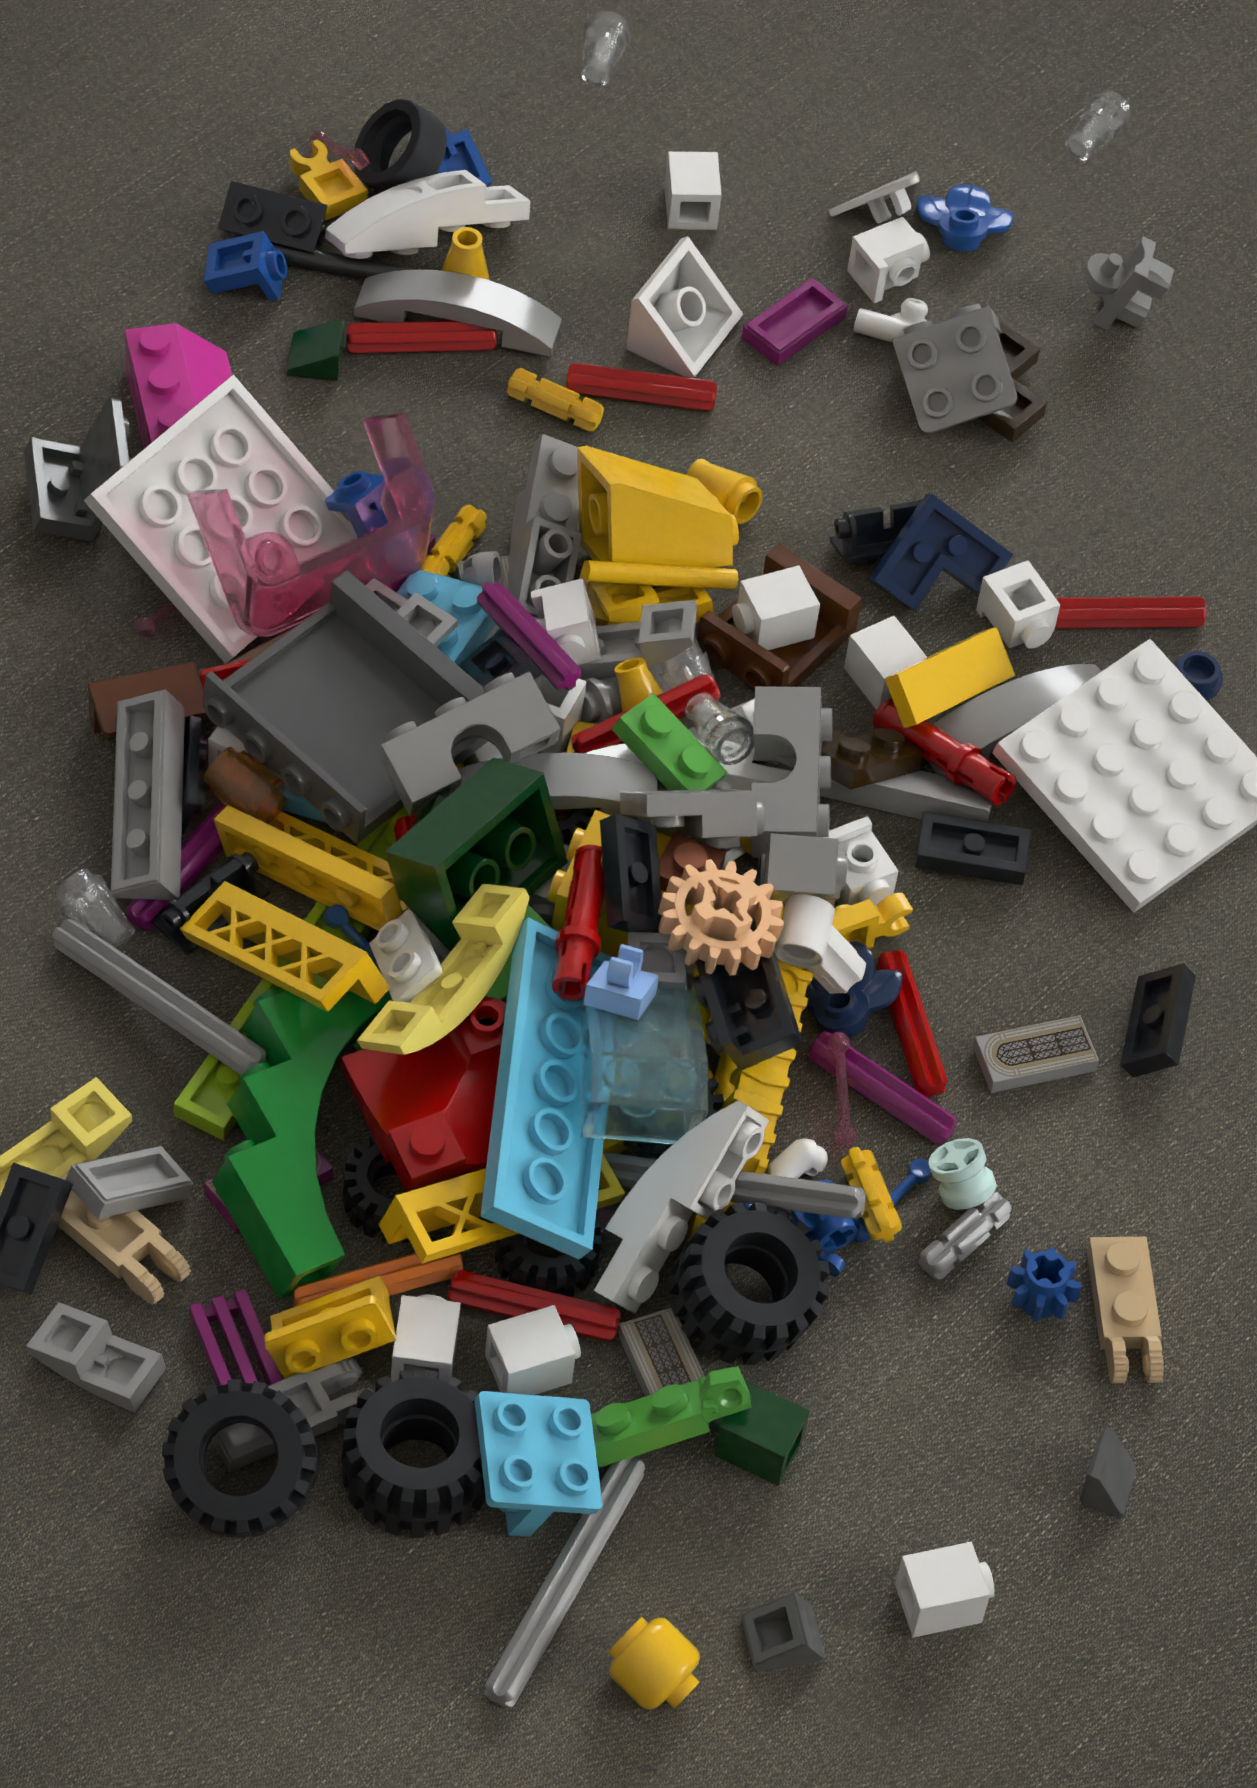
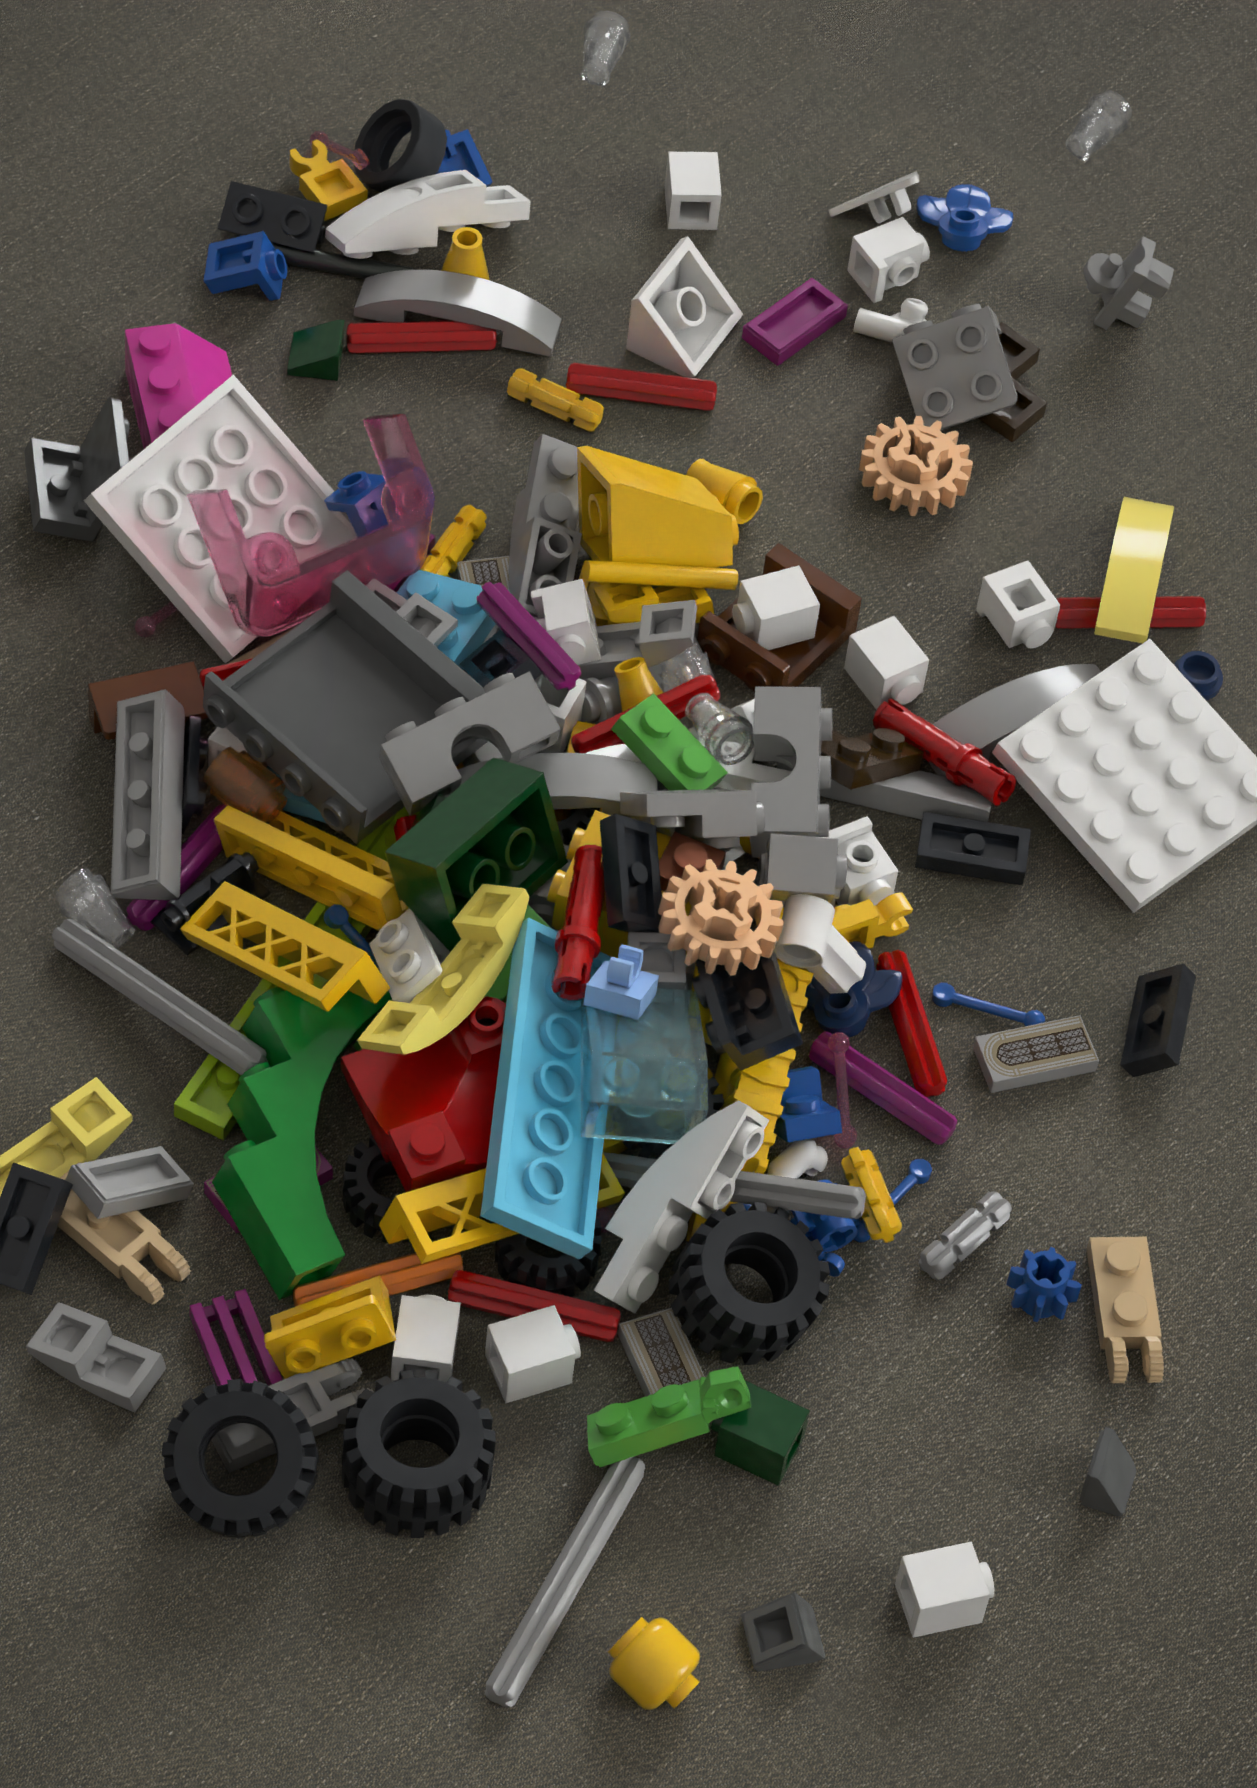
(483, 568): light grey hinge -> none
(537, 1457): medium azure bracket -> none
(804, 1110): none -> blue bracket
(864, 536): black hinge -> none
(915, 465): none -> light nougat gear
(932, 542): dark blue plate -> none
(945, 995): none -> blue hinge
(949, 677): yellow tile -> none
(962, 1173): light aqua wheel -> none
(1134, 570): none -> light yellow slope

